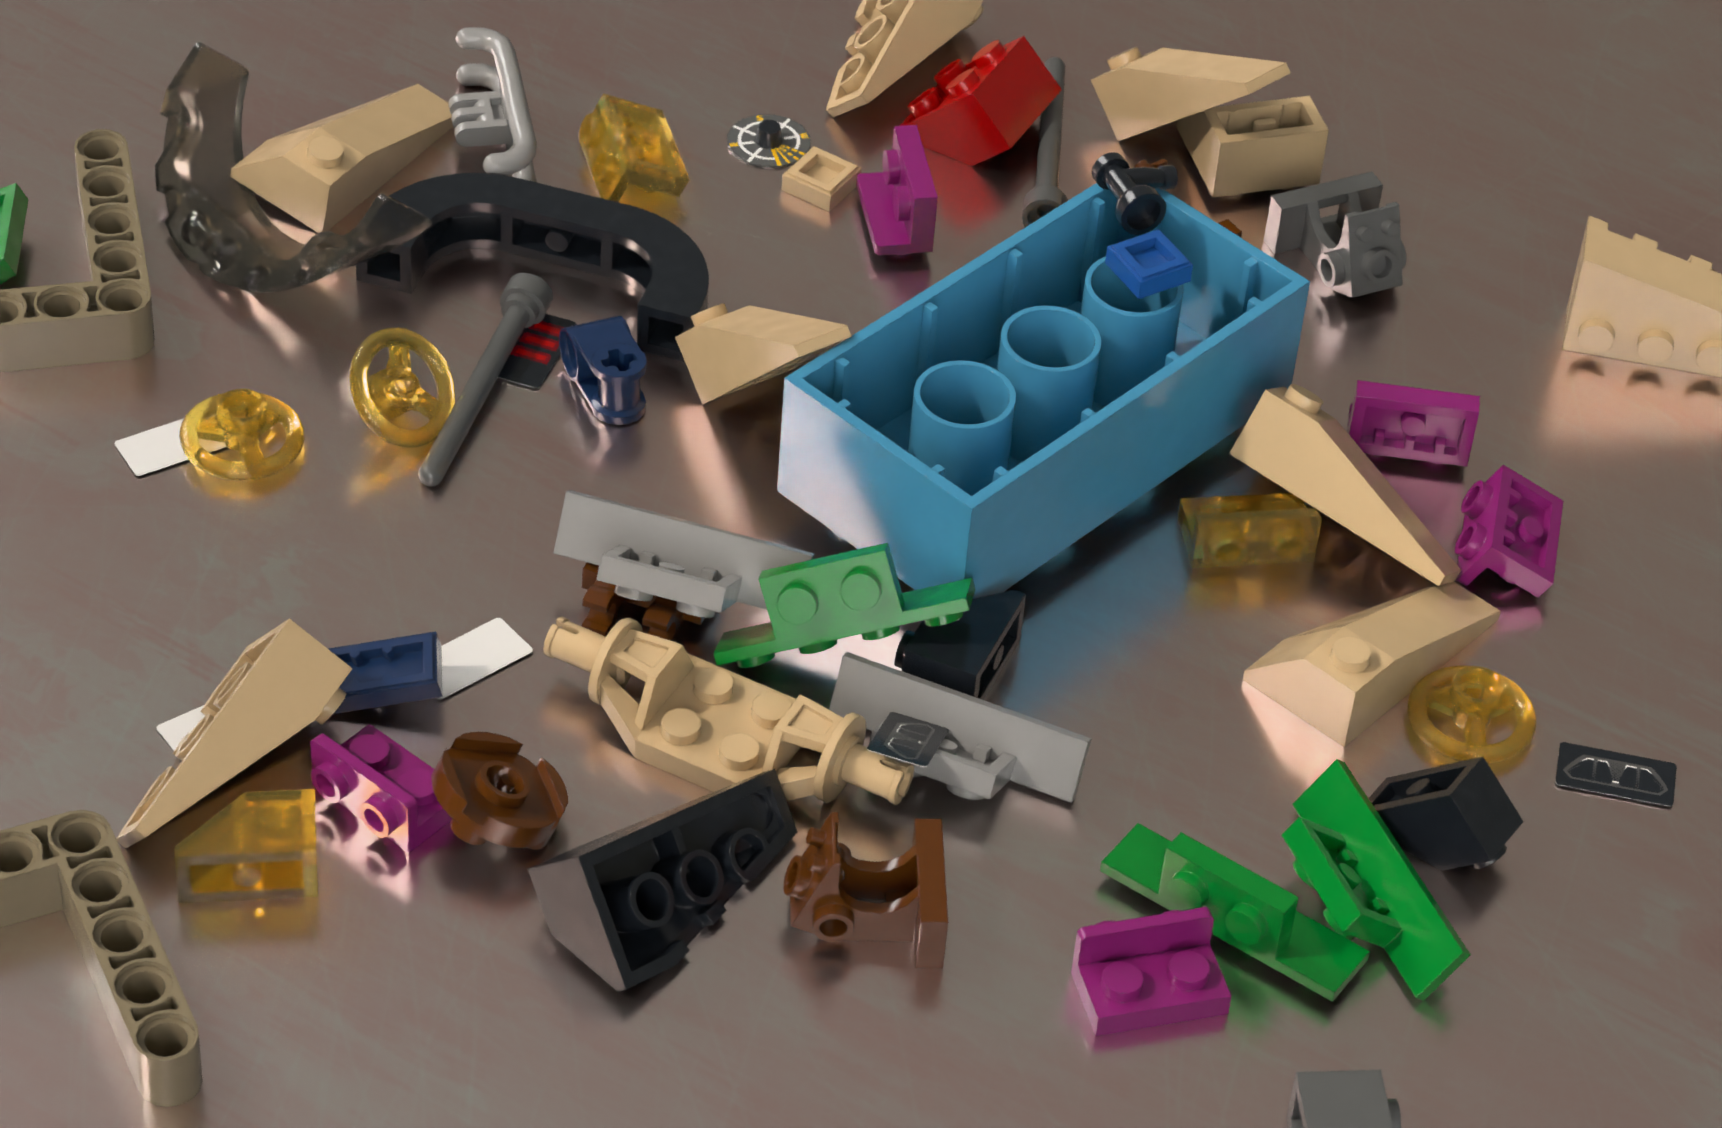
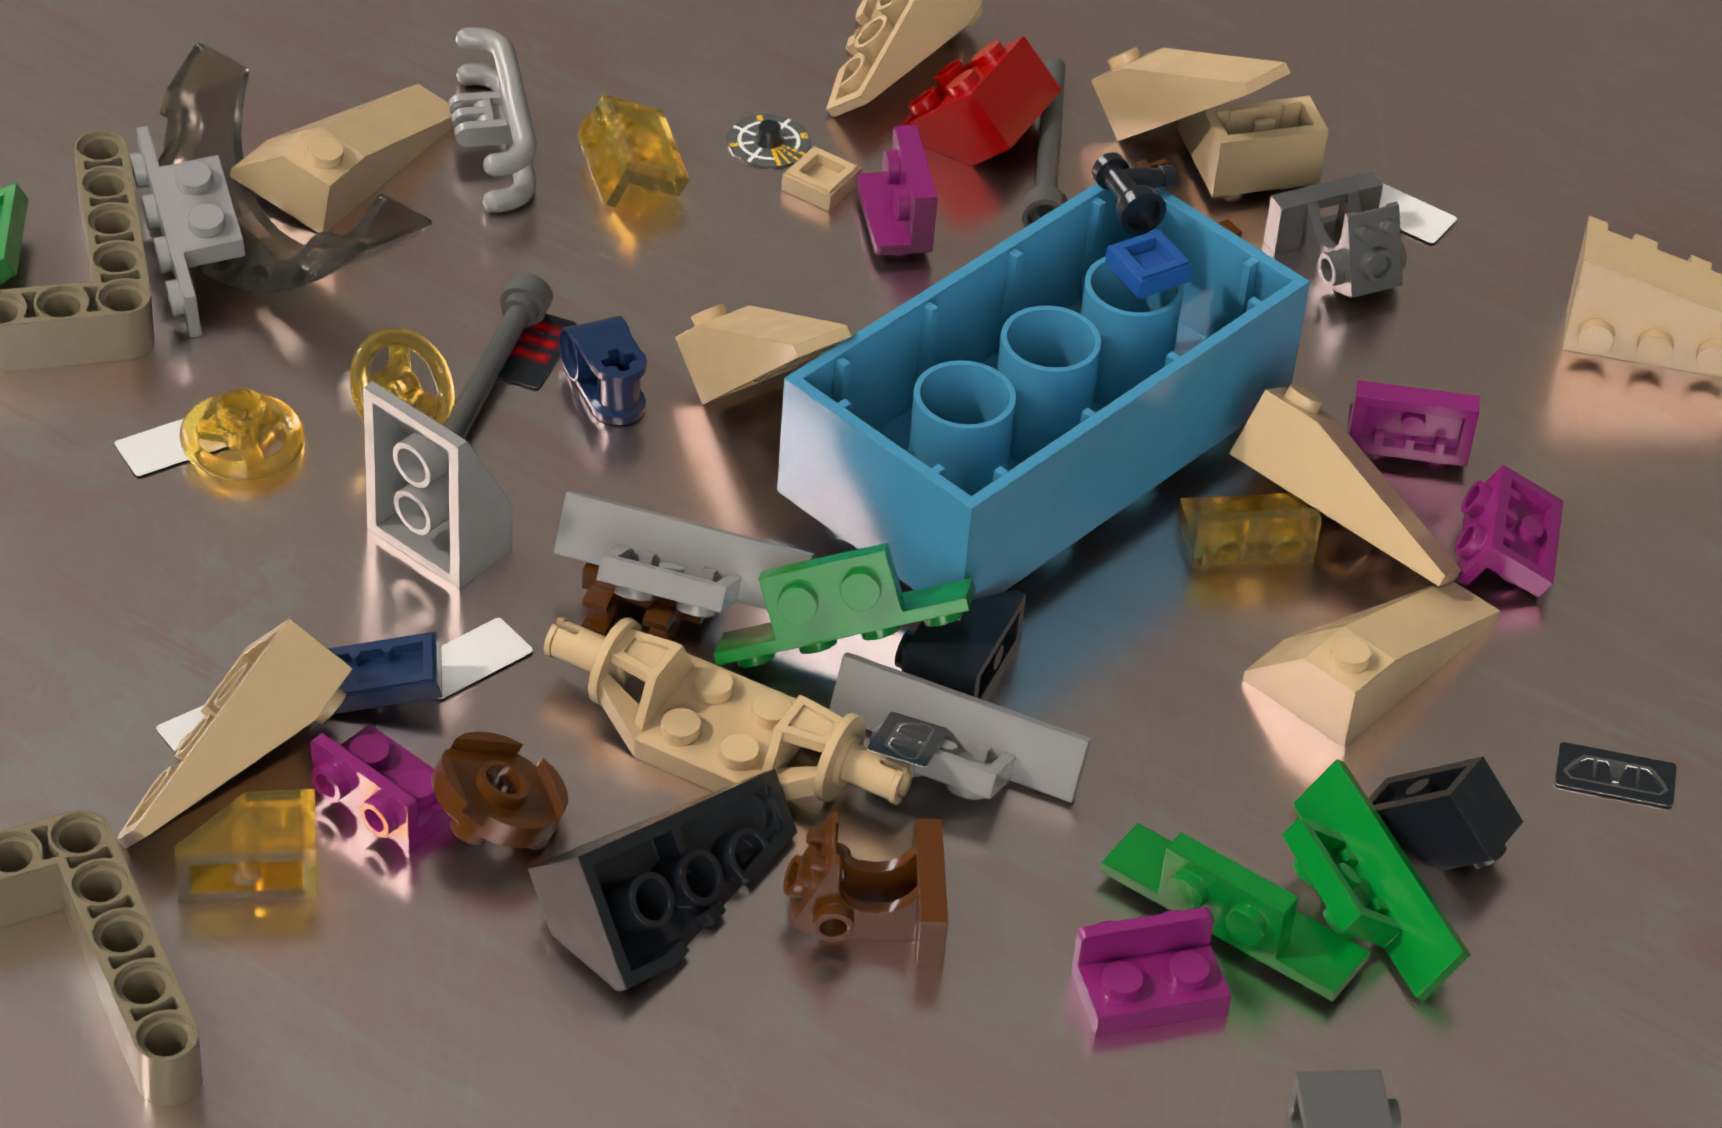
(194, 218): none -> light grey bracket
(431, 492): none -> light grey slope
(559, 230): black arch -> none
(1417, 216): none -> white sticker
(1471, 702): clear yellow piece -> none

